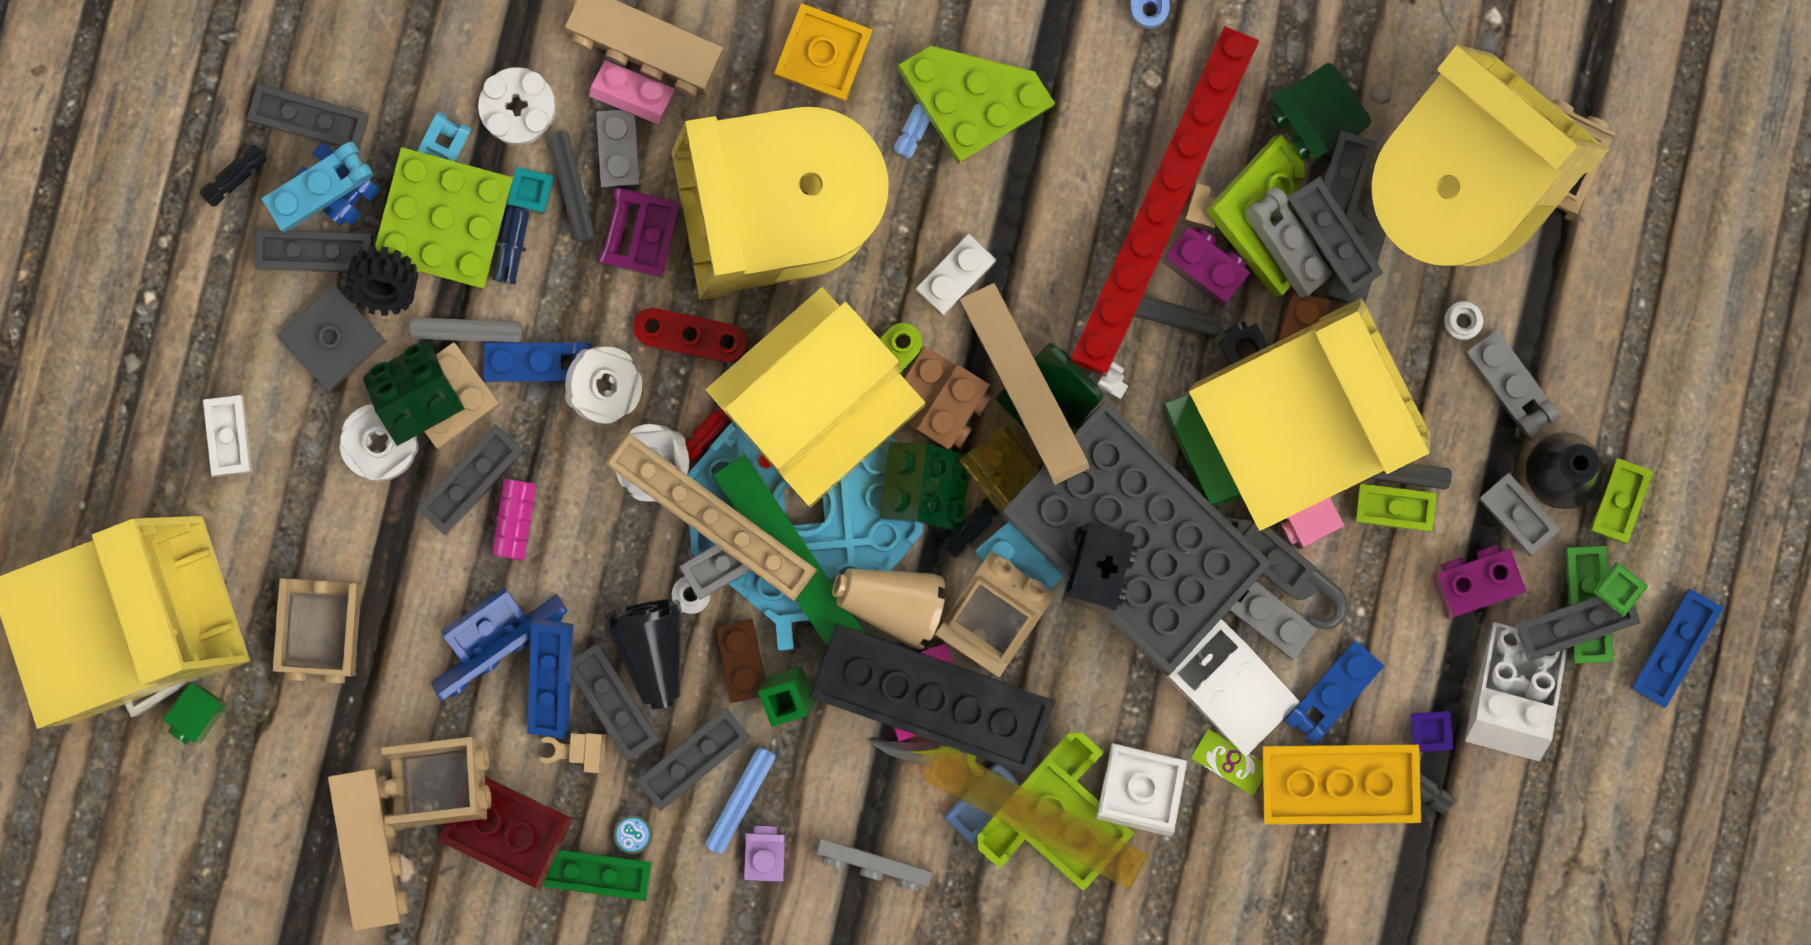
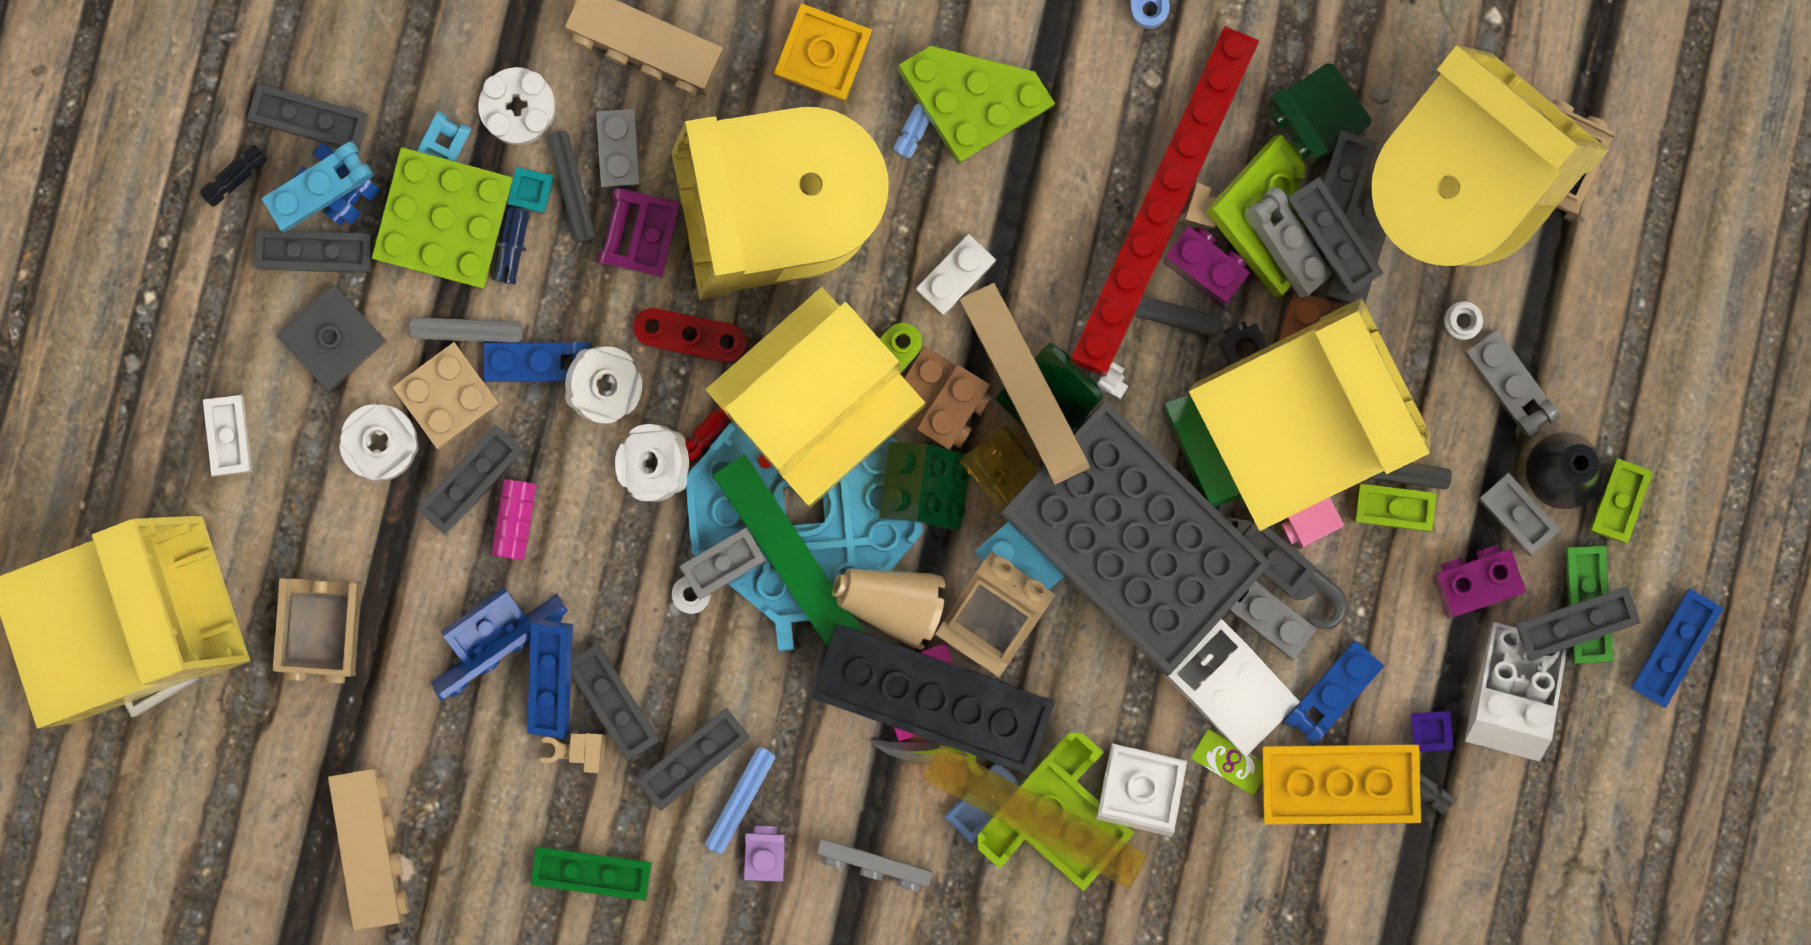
(194, 714): green brick -> none
(377, 295): black tyre -> none
(411, 392): dark green bracket -> none
(437, 782): window -> none
(515, 839): dark red plate -> none
(632, 92): bright pink plate -> none
(633, 834): tile -> none
(650, 649): black cone -> none
(711, 516): tan tile -> none
(741, 660): reddish brown plate -> none
(786, 696): green brick -> none
(970, 528): black axle -> none
(1084, 582): black brick -> none
(1619, 589): bright green tile -> none

